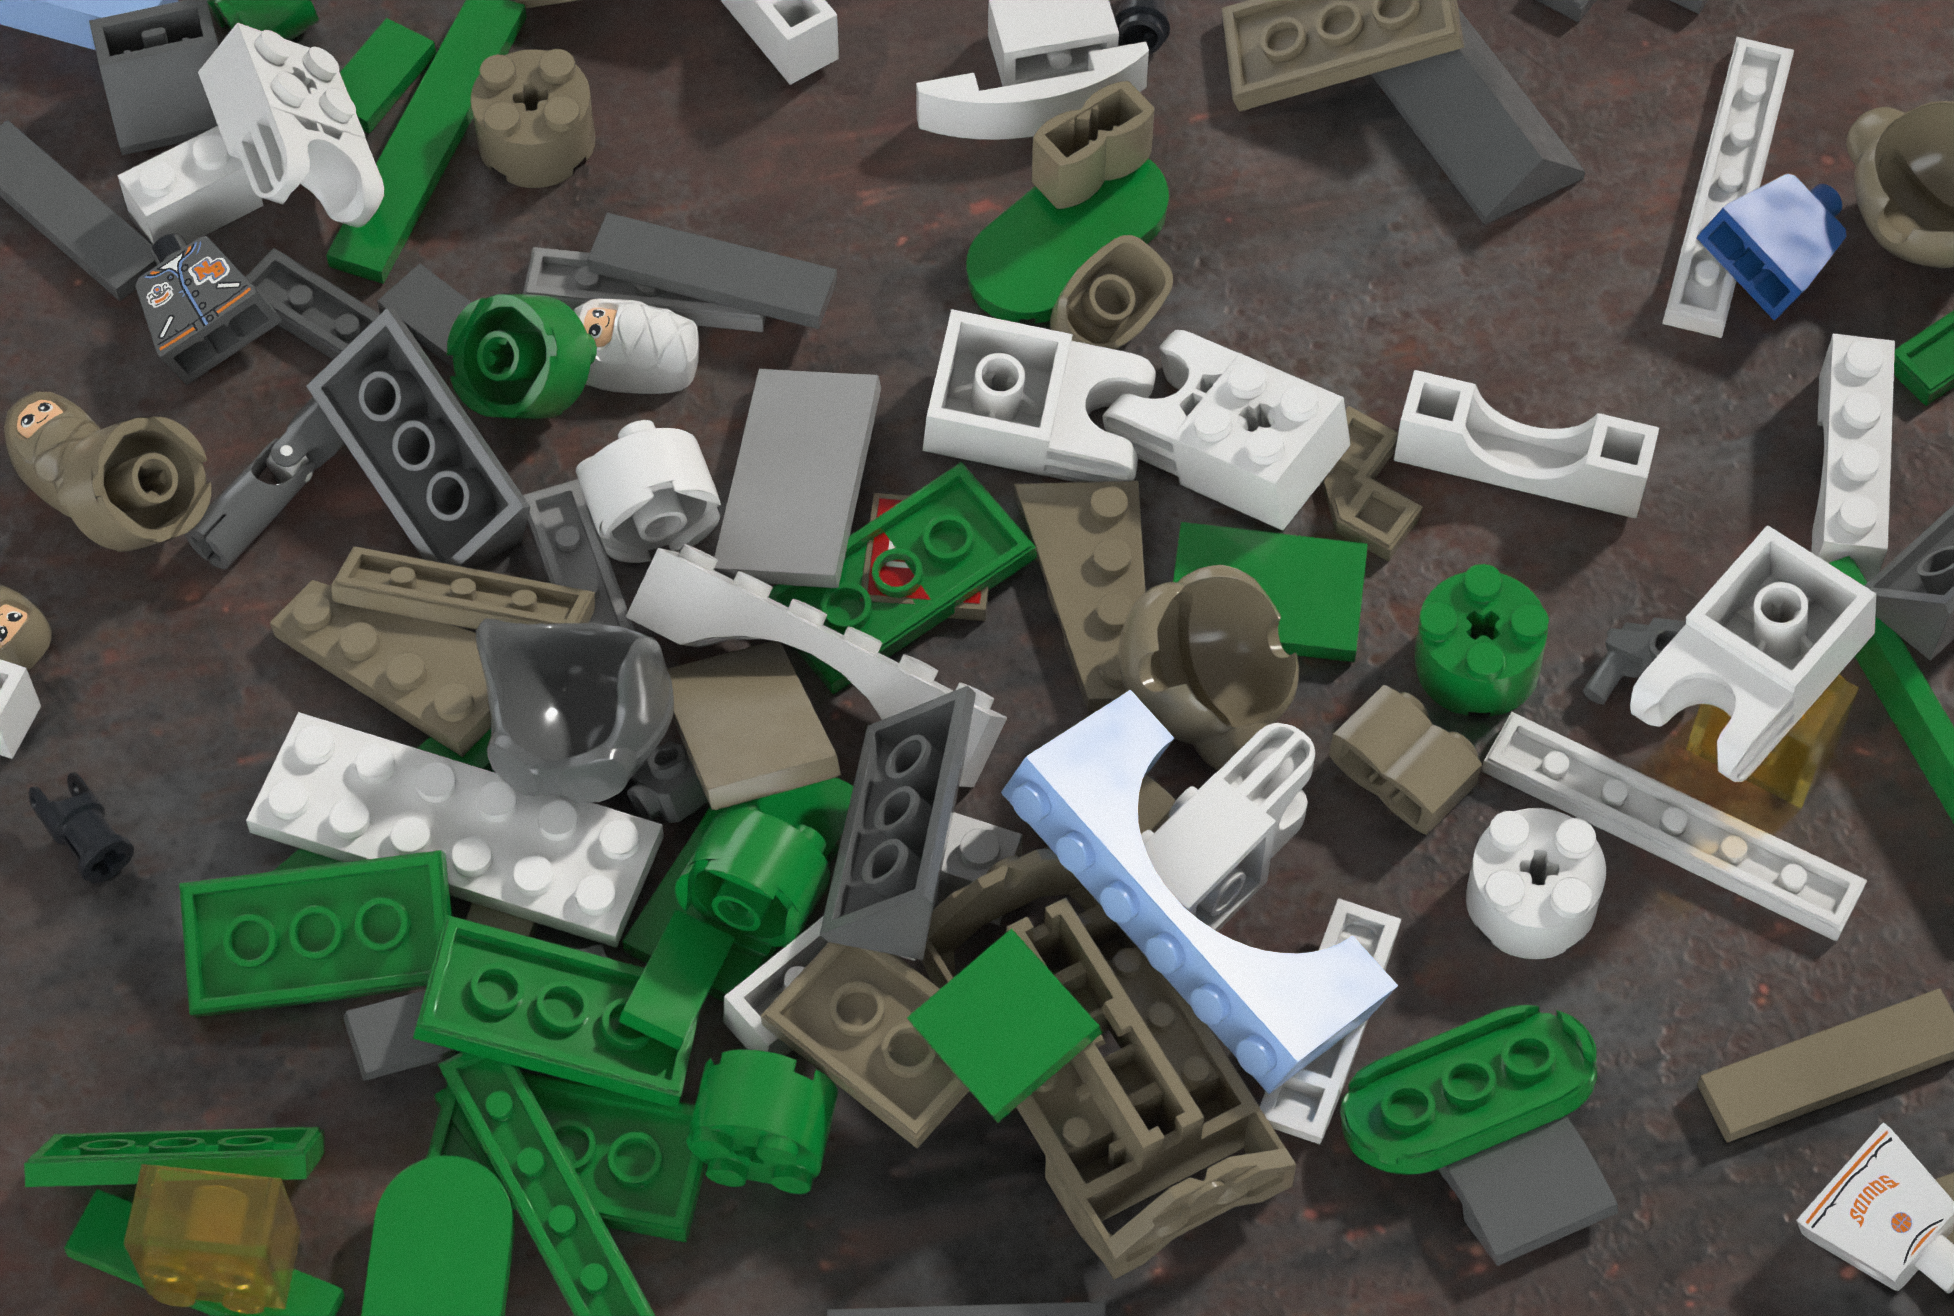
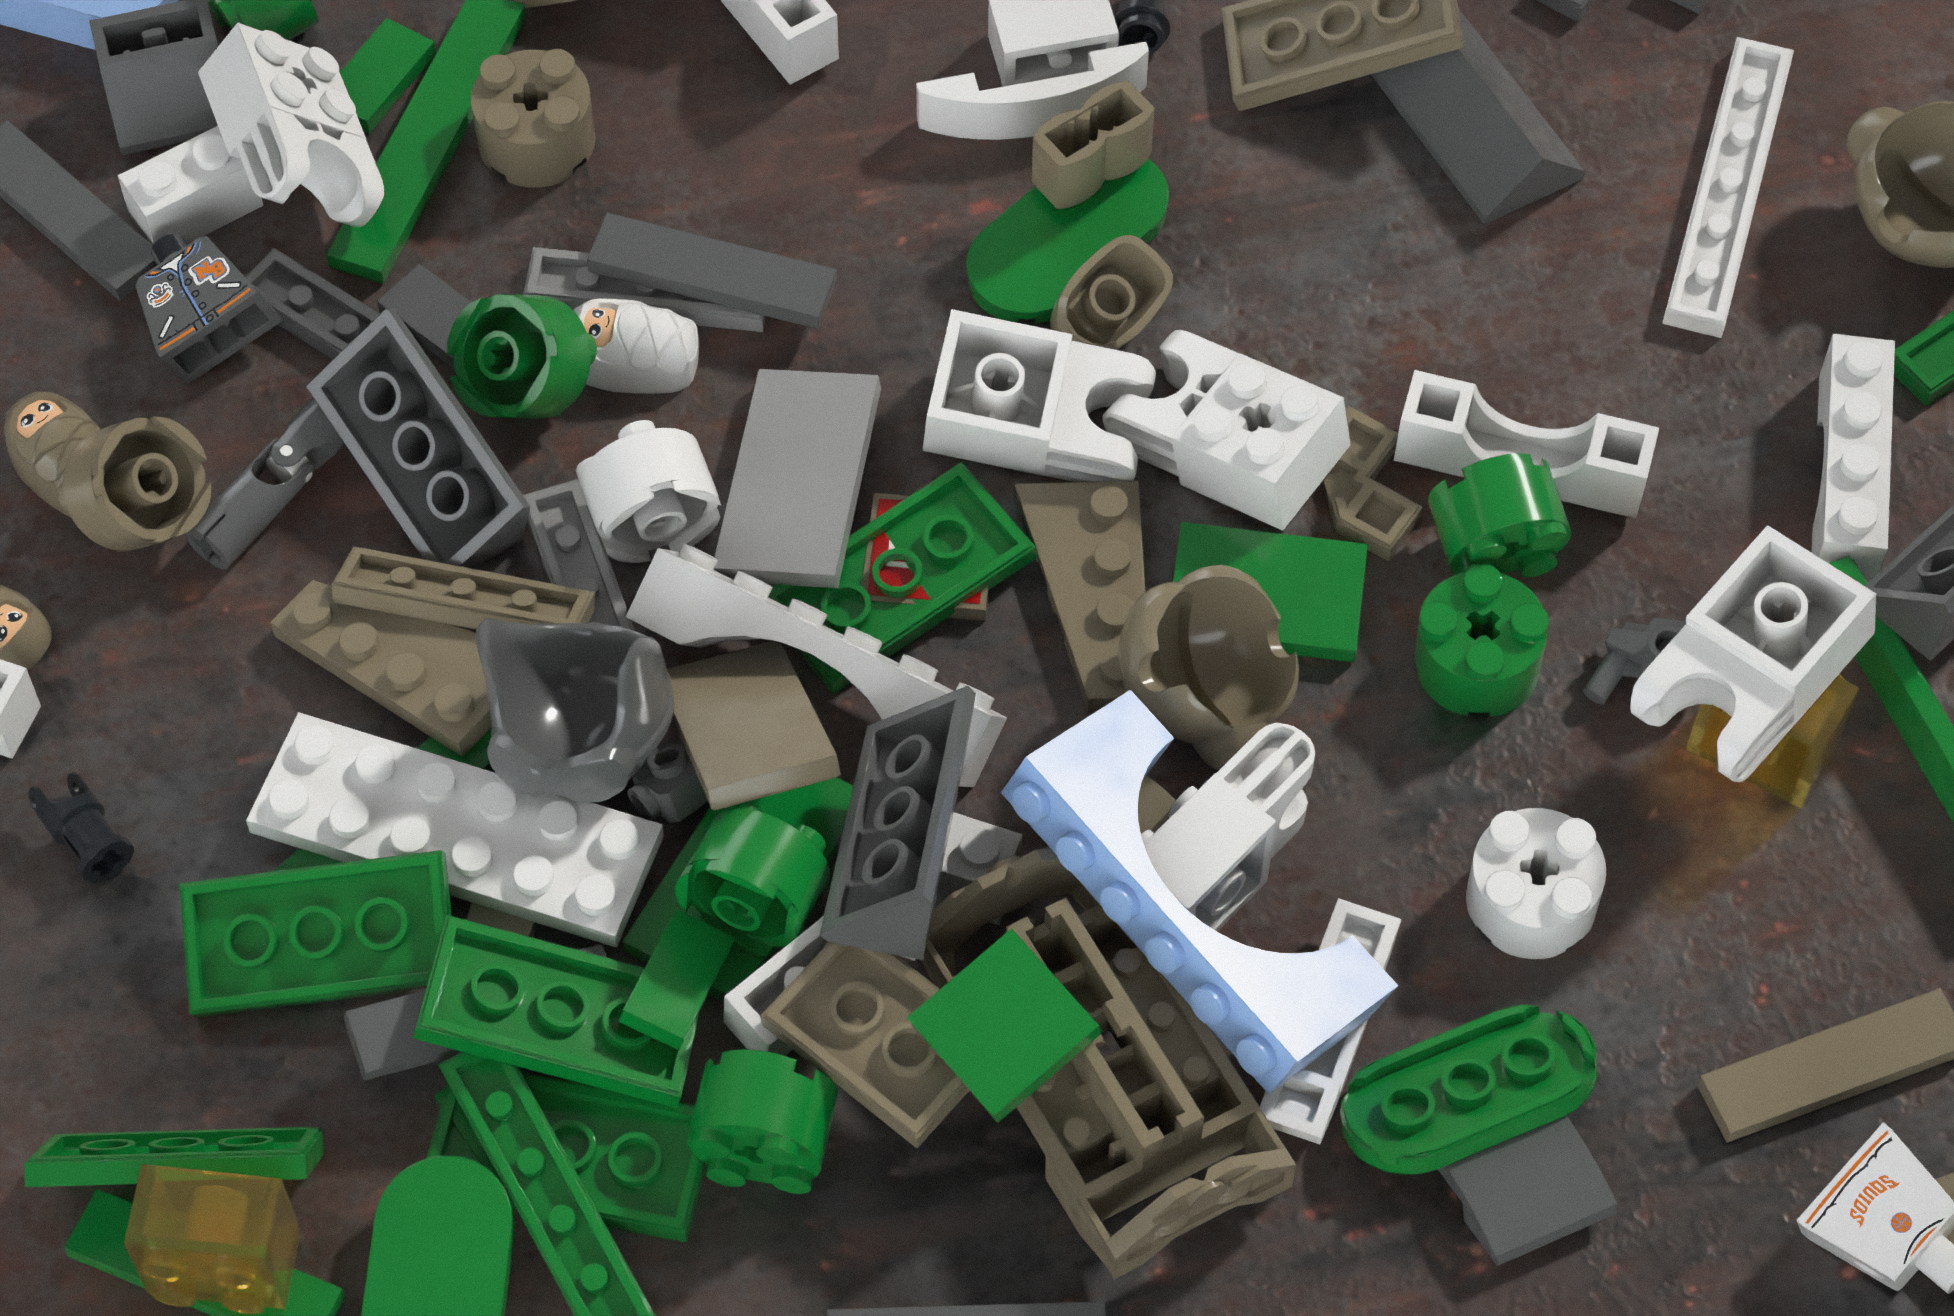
(1406, 758): dark tan brick -> none
(1501, 516): none -> green brick
(1674, 826): white tile -> none
(1776, 239): torso -> none

